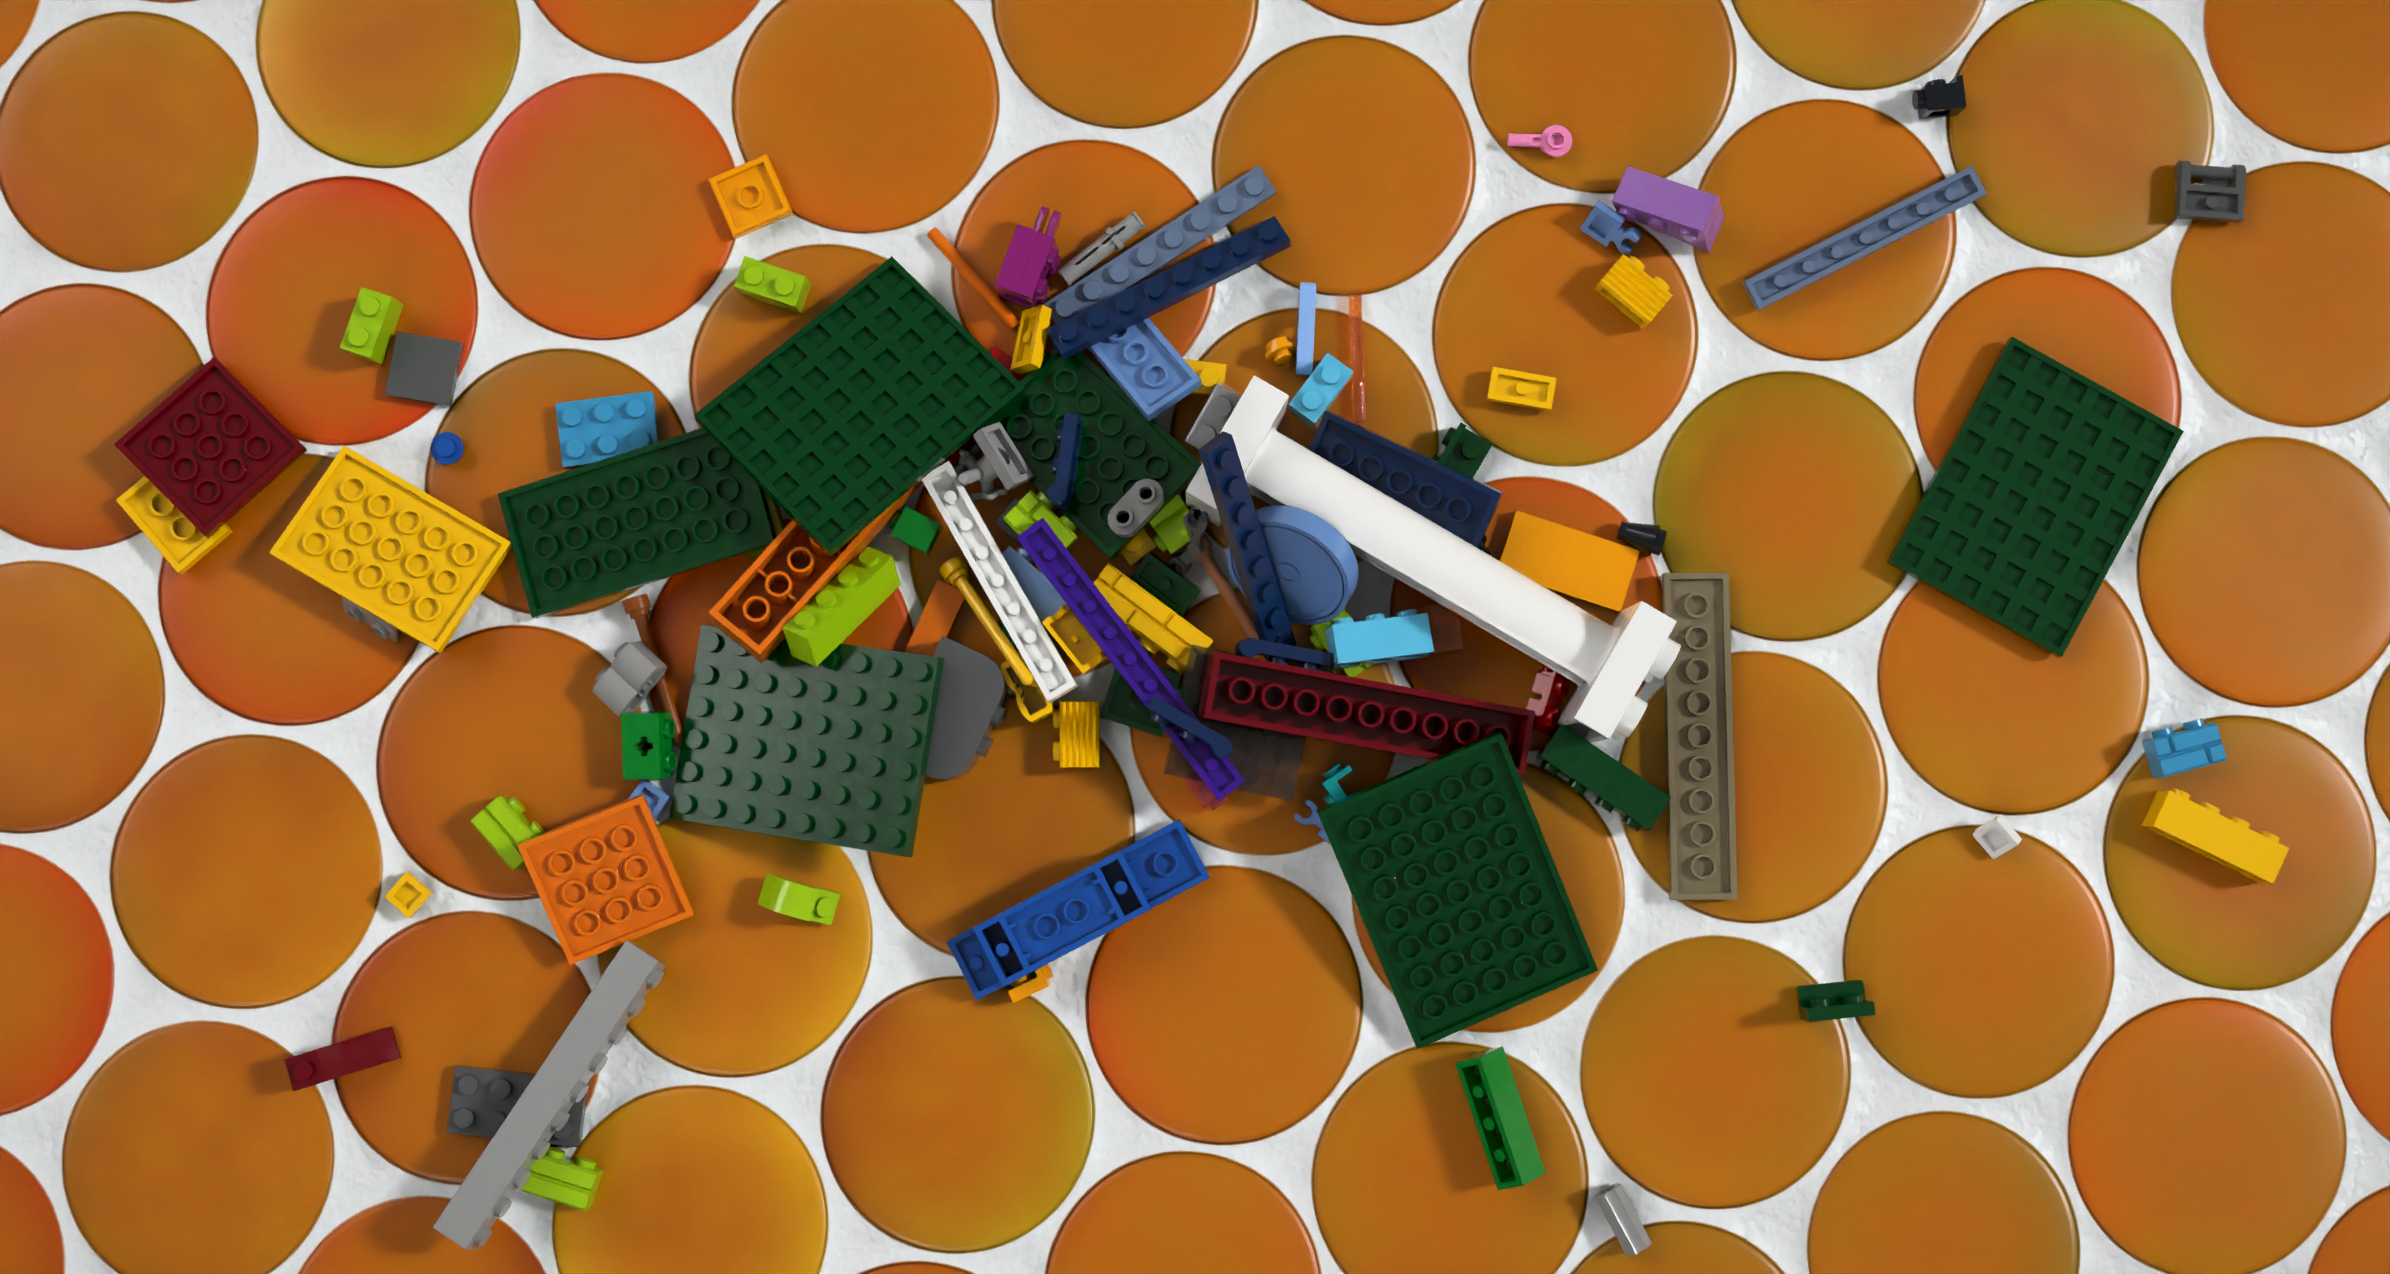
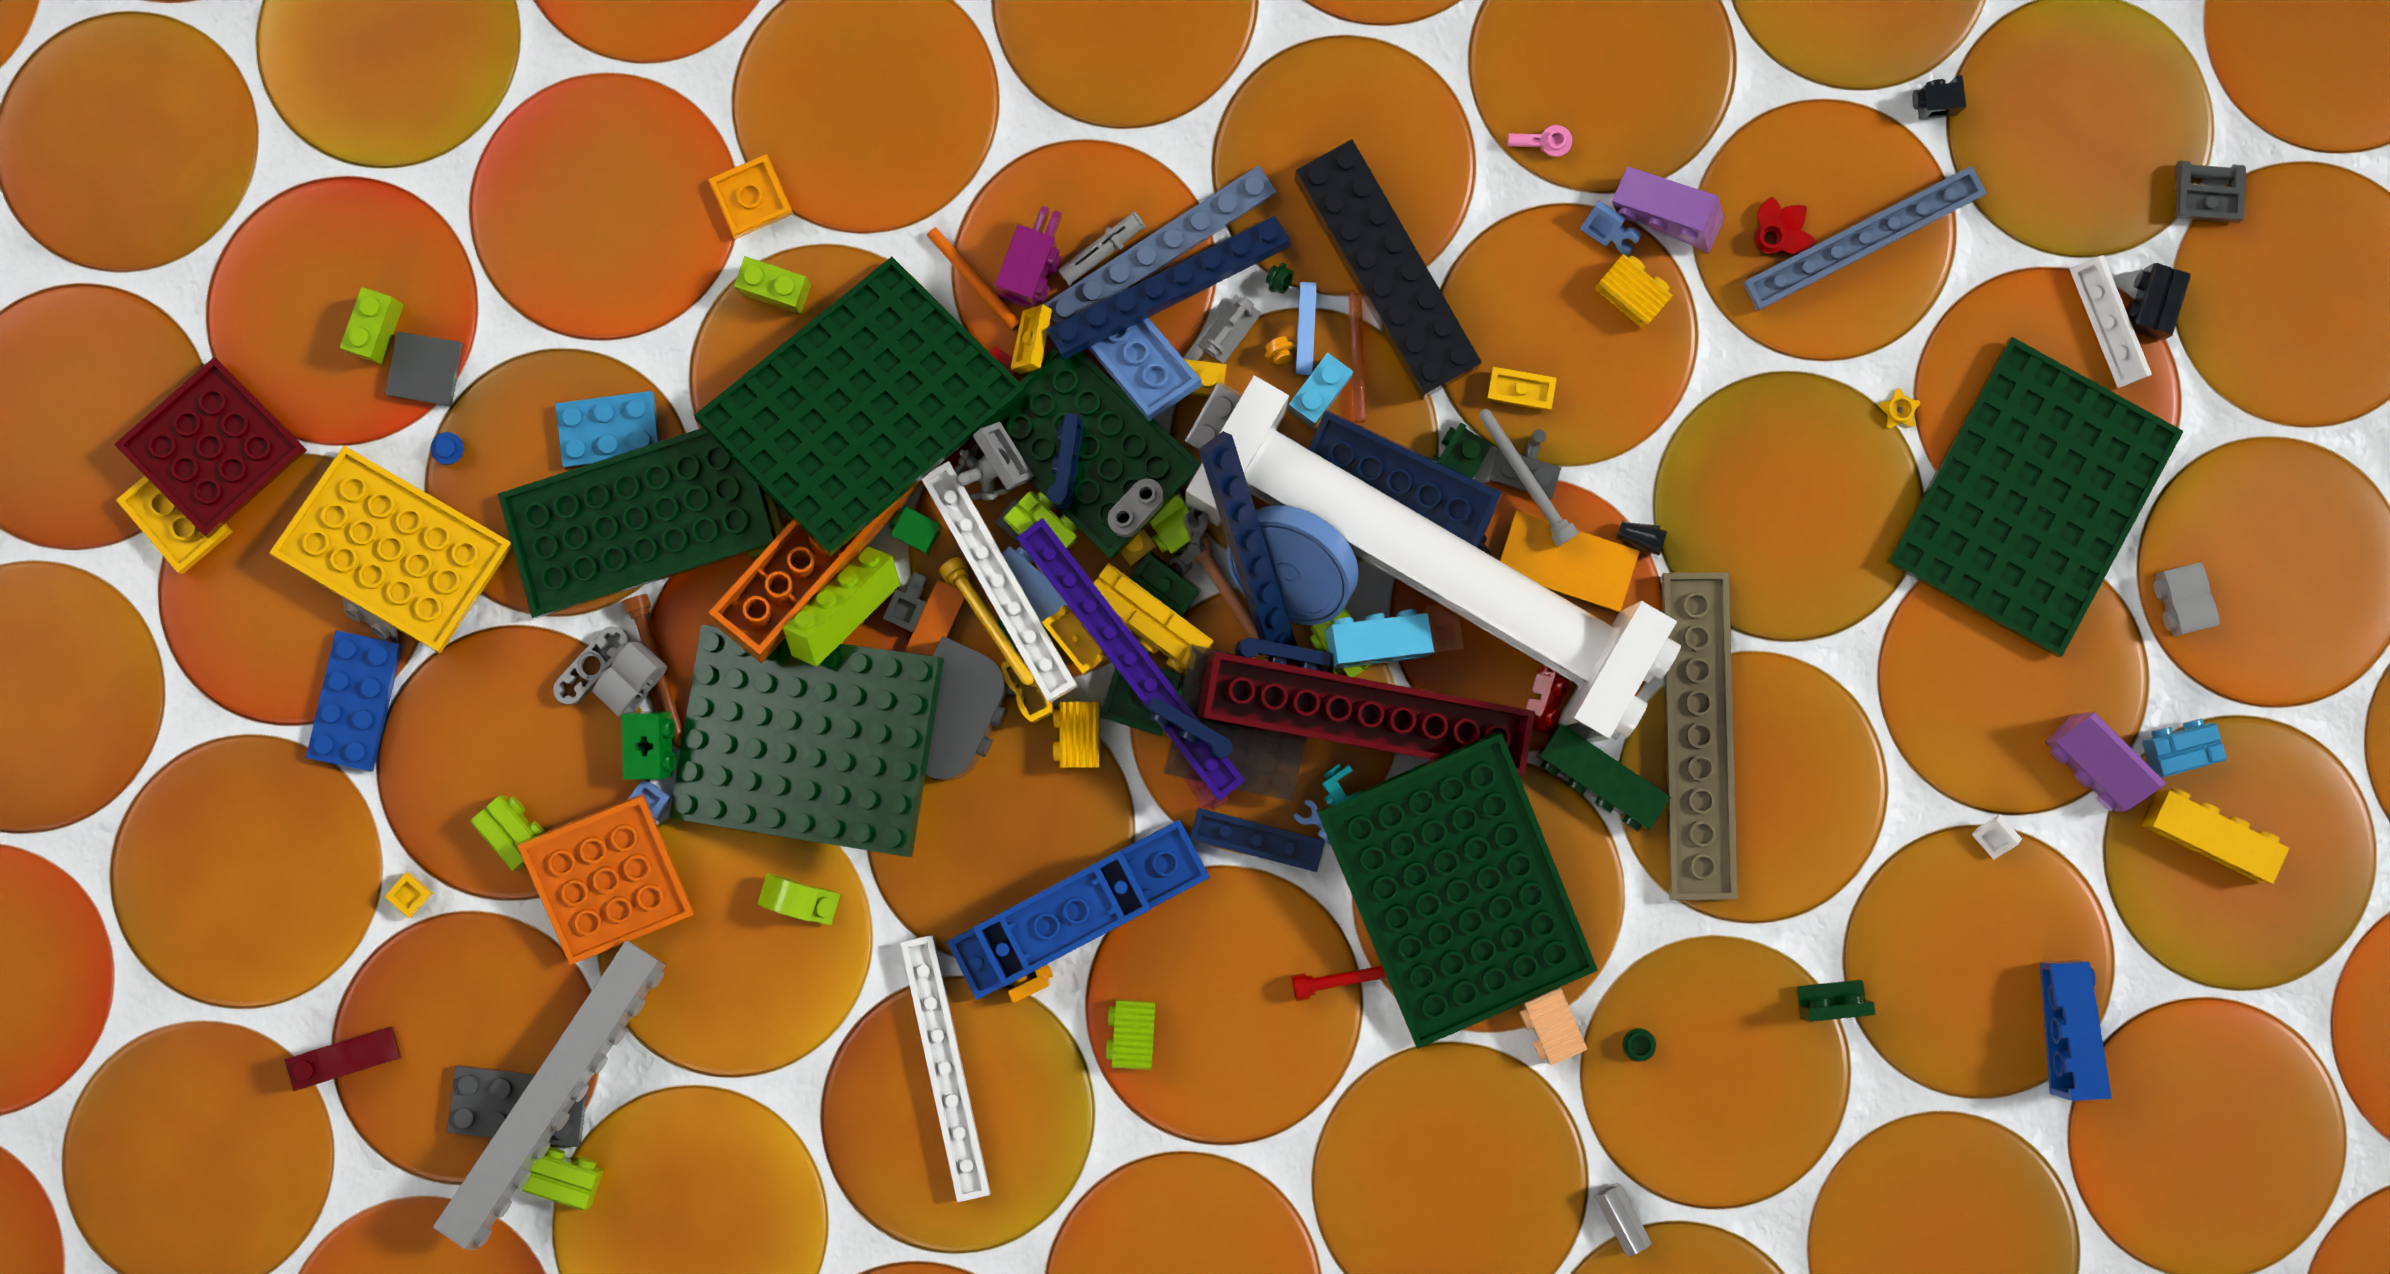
(354, 701): none -> blue plate
(567, 677): none -> light grey beam
(906, 606): none -> dark grey plate
(945, 1068): none -> white plate
(1132, 1034): none -> lime brick
(1229, 328): none -> light grey hinge
(1257, 839): none -> dark blue plate
(1279, 278): none -> dark green plate
(1307, 985): none -> red piece
(1387, 269): none -> black brick
(1500, 1118): green brick -> none
(1544, 473): none -> dark grey plate
(1553, 1026): none -> light nougat brick
(1561, 529): none -> light grey piece
(1639, 1044): none -> dark green plate
(1784, 226): none -> red plate
(1908, 409): none -> yellow plate
(2073, 1032): none -> blue wedge
(2103, 762): none -> medium lavender slope
(2110, 321): none -> white plate
(2157, 300): none -> black brick
(2186, 599): none -> light grey brick

